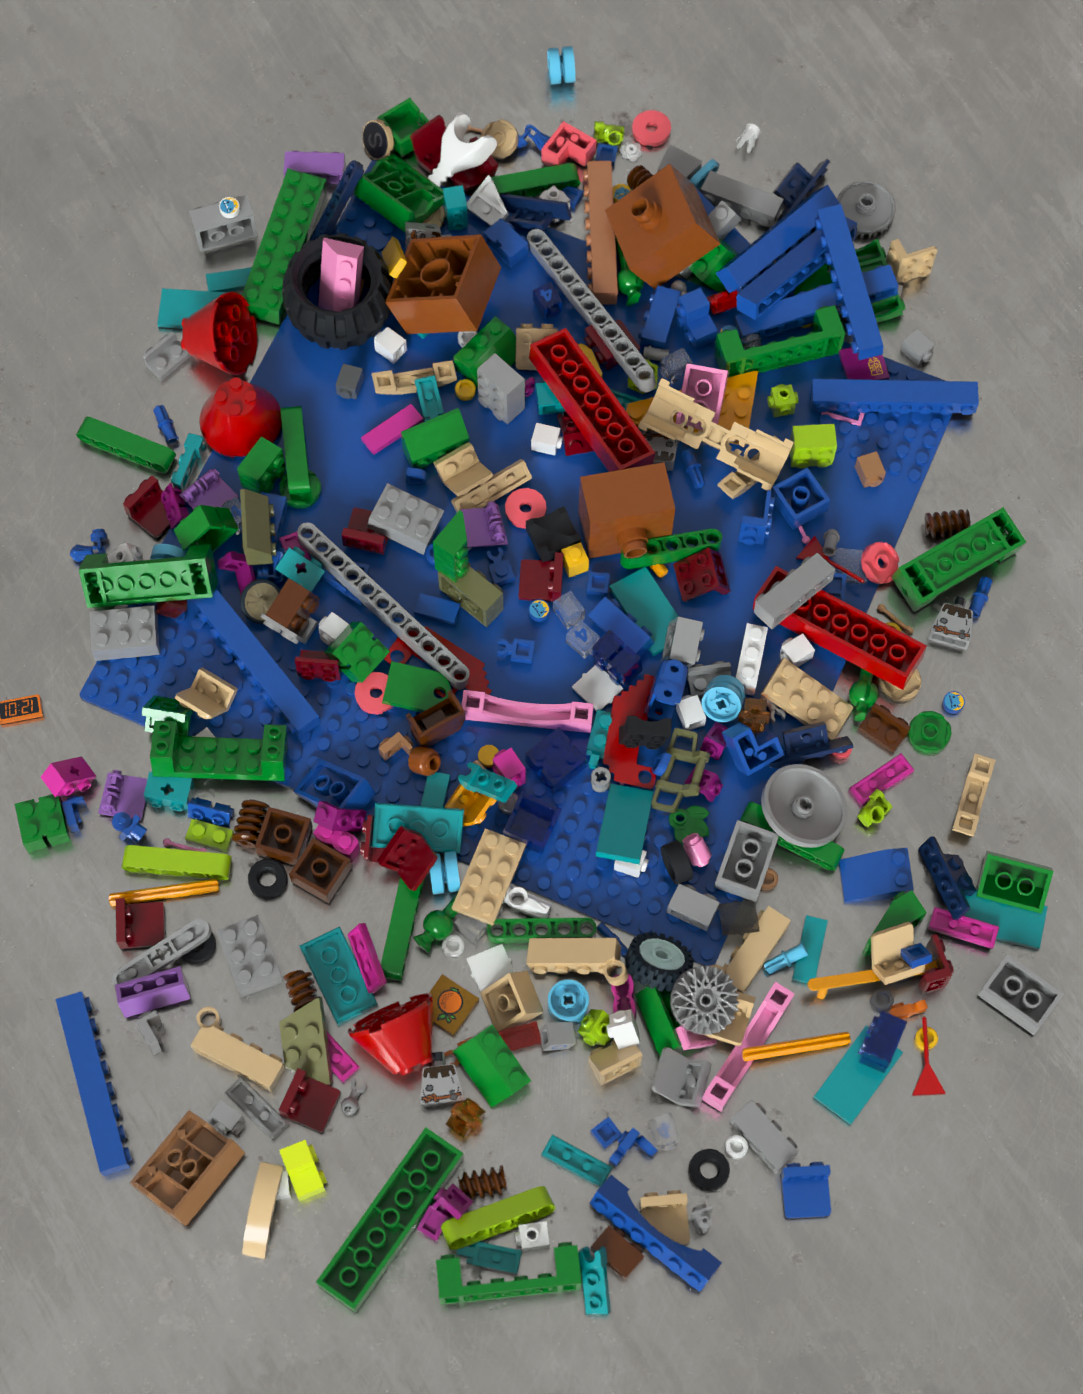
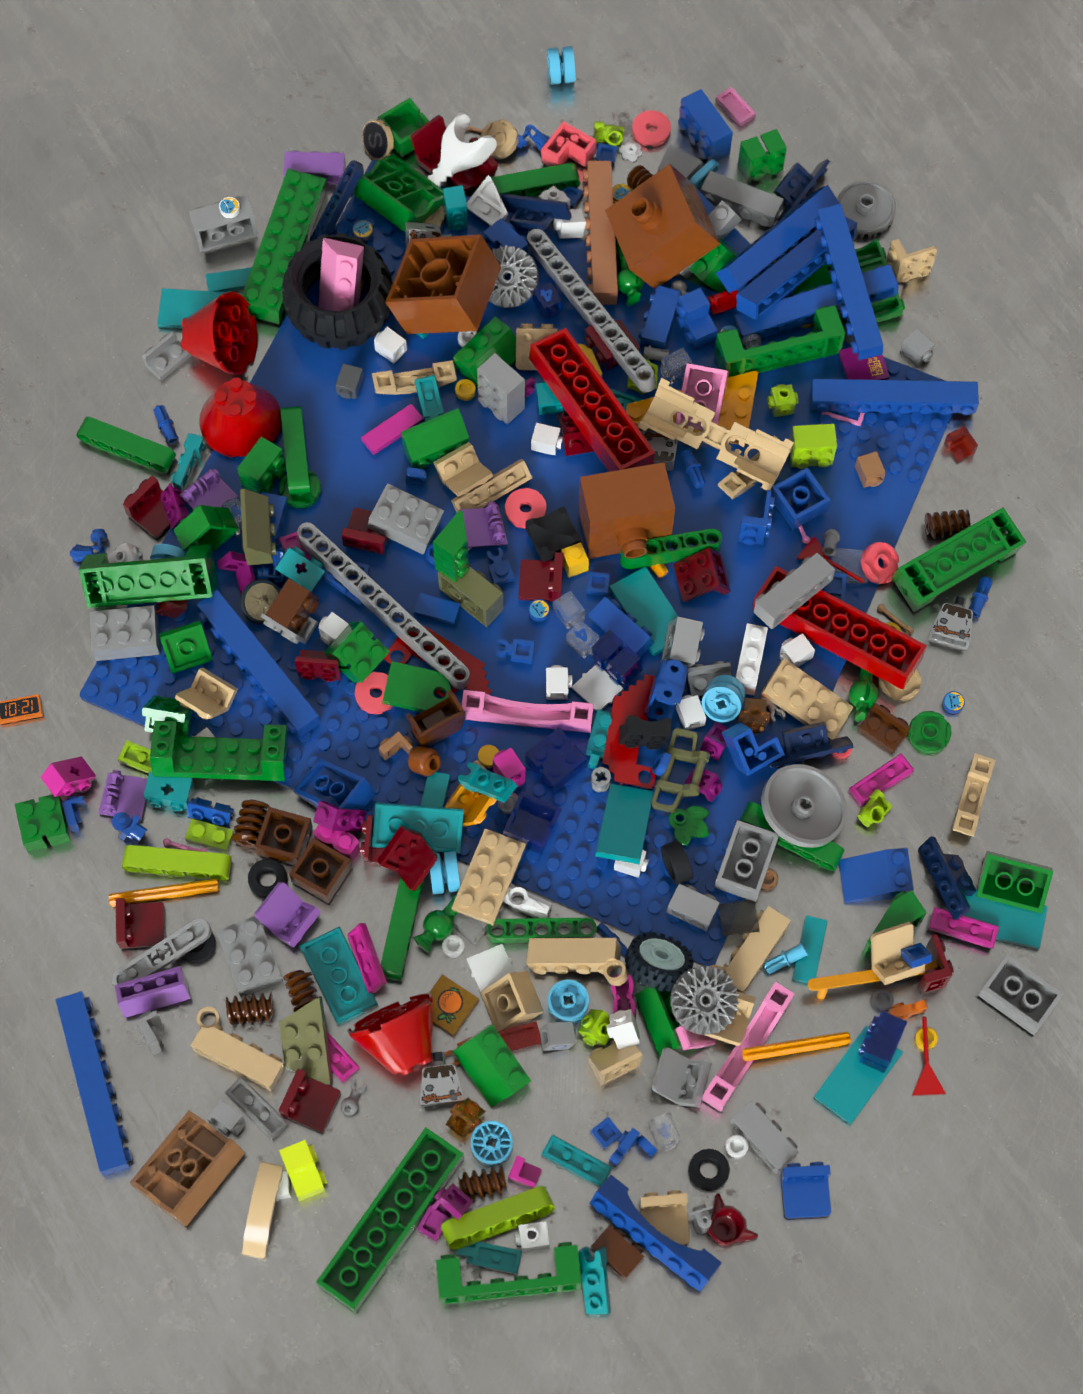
(136, 757): none -> lime plate
(185, 646): none -> green bracket
(250, 1008): none -> reddish brown piece
(286, 914): none -> medium lavender bracket
(363, 230): none -> tile
(394, 257): yellow tile -> none
(496, 1133): none -> medium azure wheel
(523, 277): none -> light grey wheel
(524, 1173): none -> dark pink panel
(557, 682): none -> white brick
(571, 228): none -> white brick
(696, 850): bright pink brick -> none
(705, 126): none -> blue brick
(728, 1224): none -> dark red piece
(735, 107): none -> bright pink tile
(750, 133): white piece -> none
(756, 162): none -> green piece
(960, 444): none -> clear red panel

